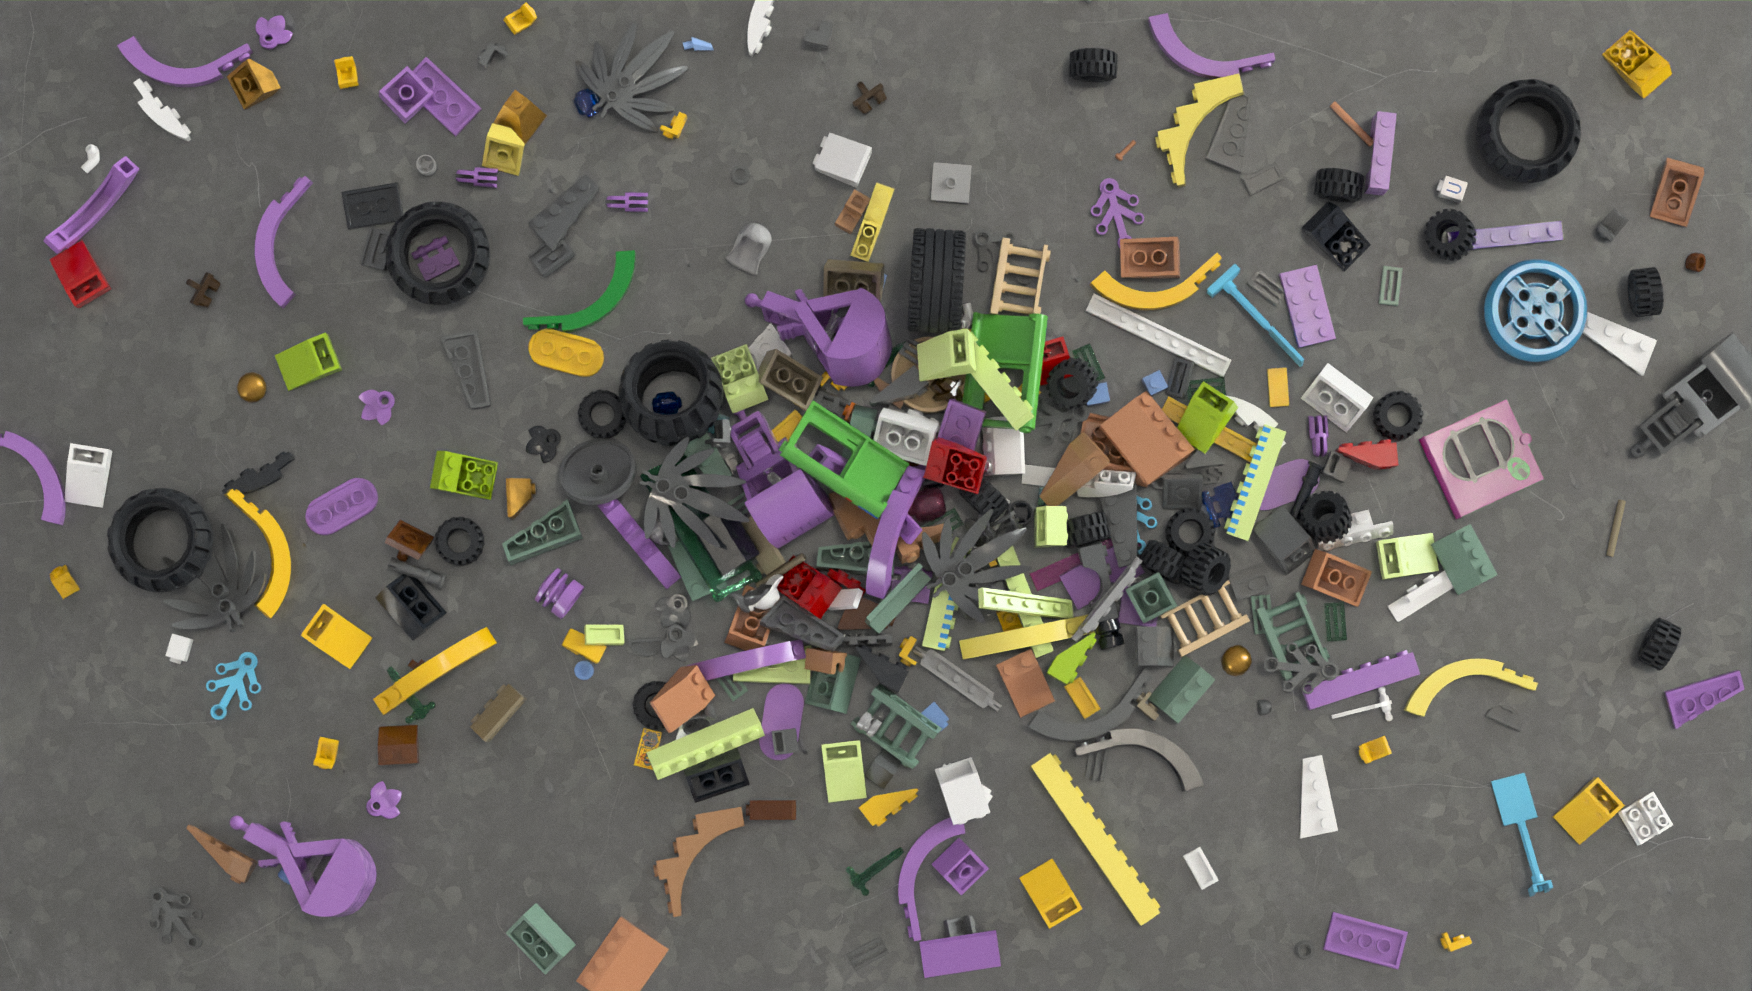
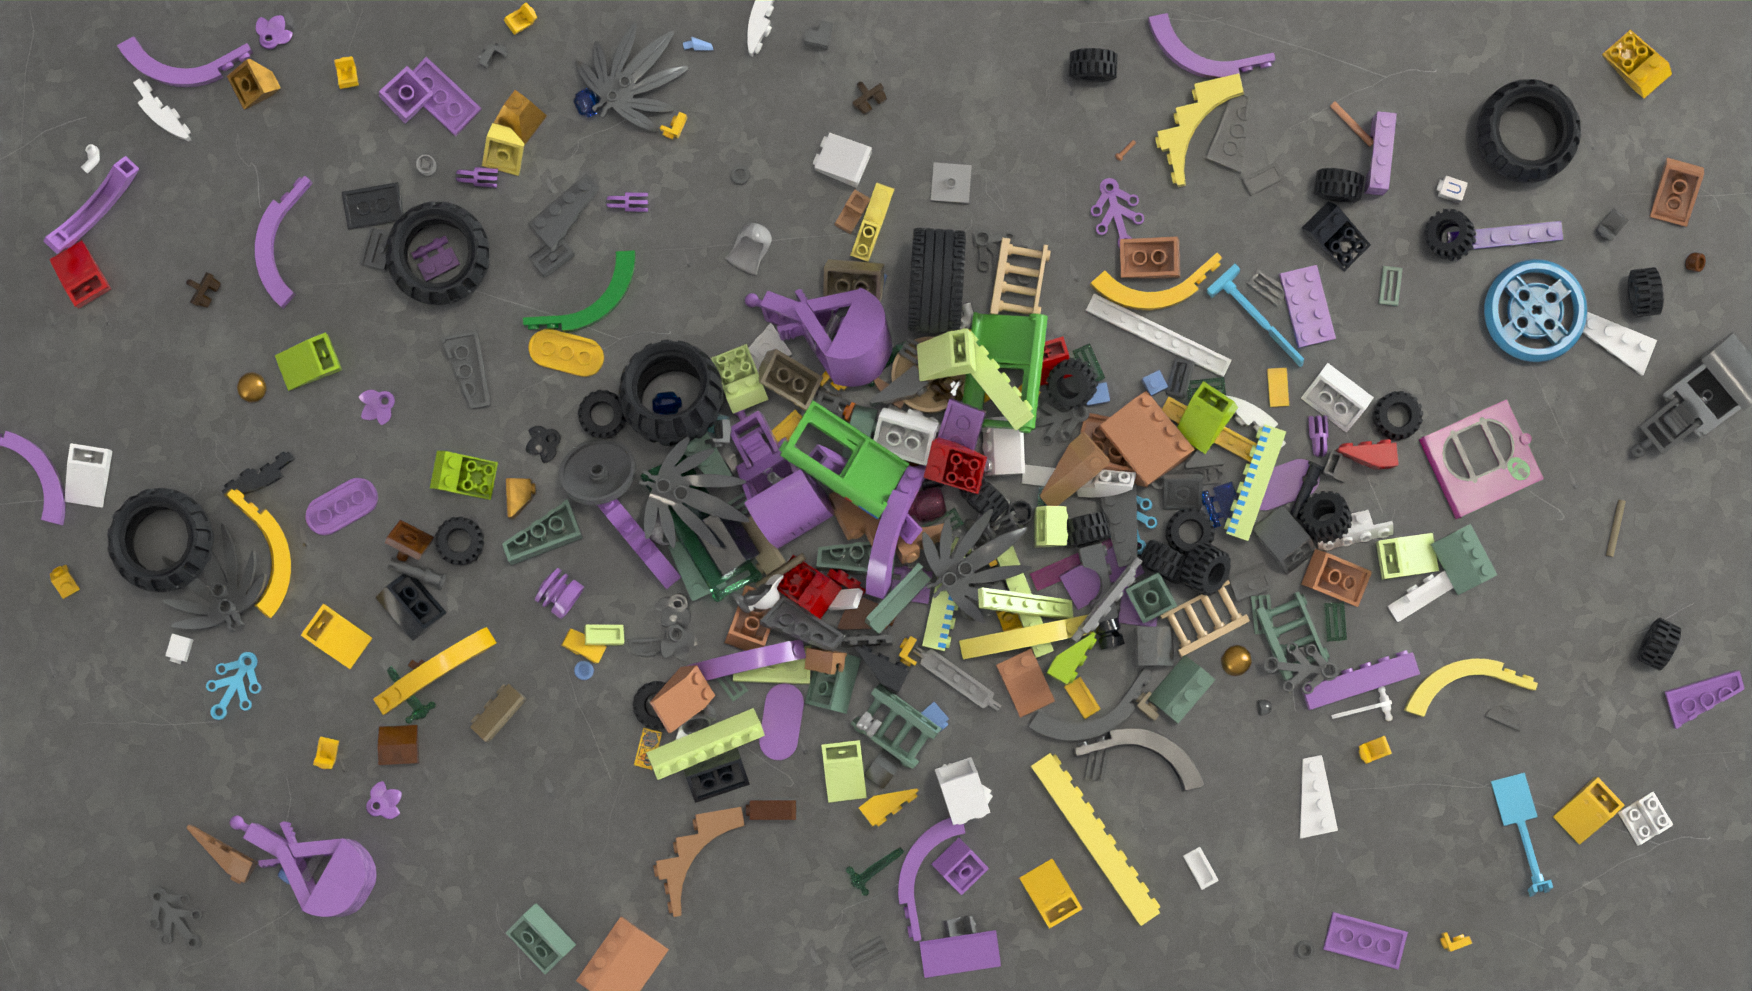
(785, 741): dark grey piece -> none

